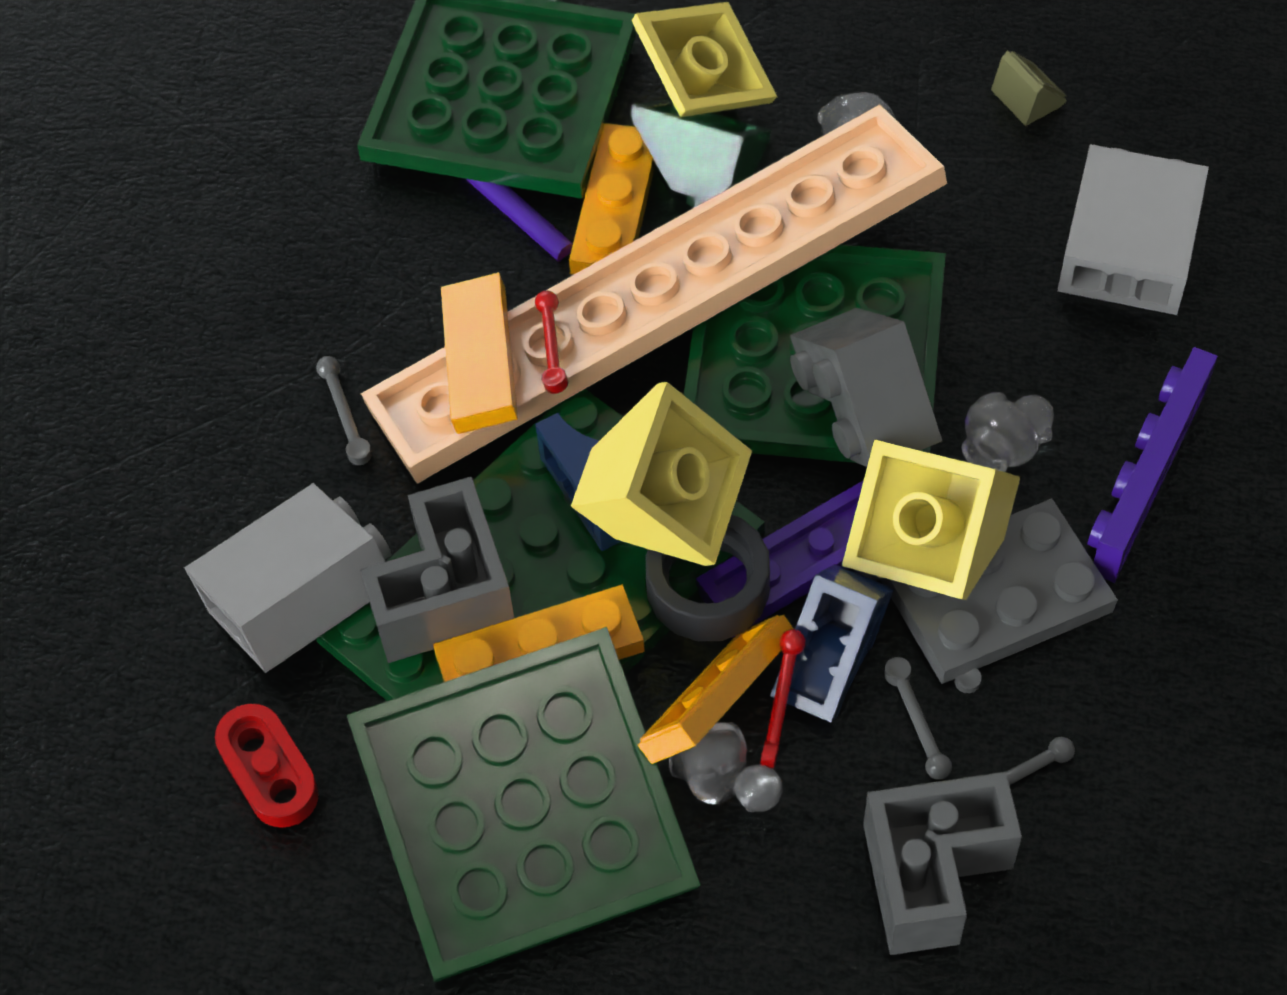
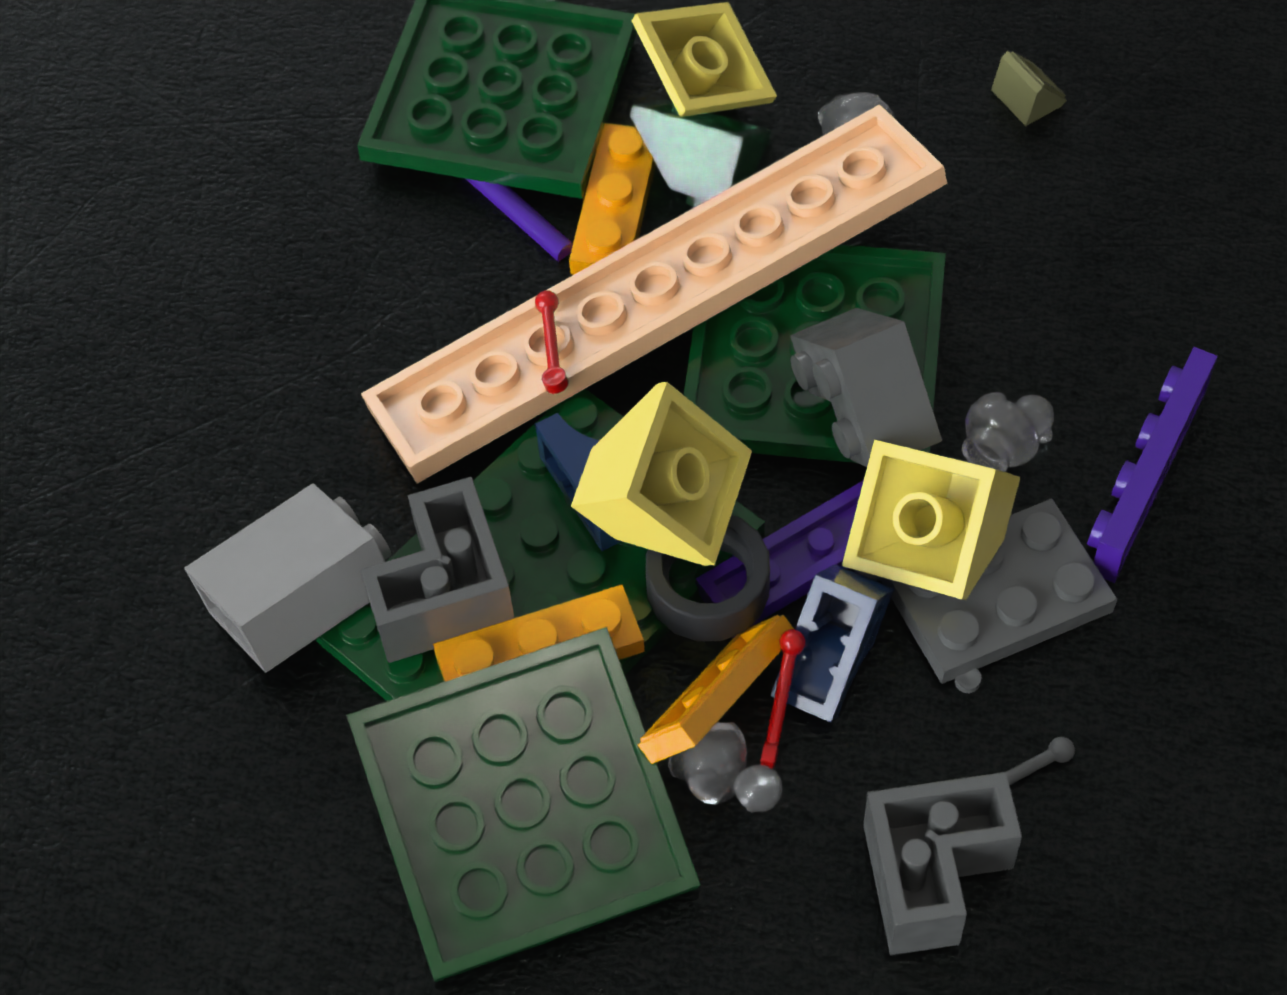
(270, 768): red plate -> none
(357, 449): dark grey hinge -> none
(478, 354): light orange tile -> none
(898, 674): dark grey hinge -> none
(1133, 229): light grey brick -> none

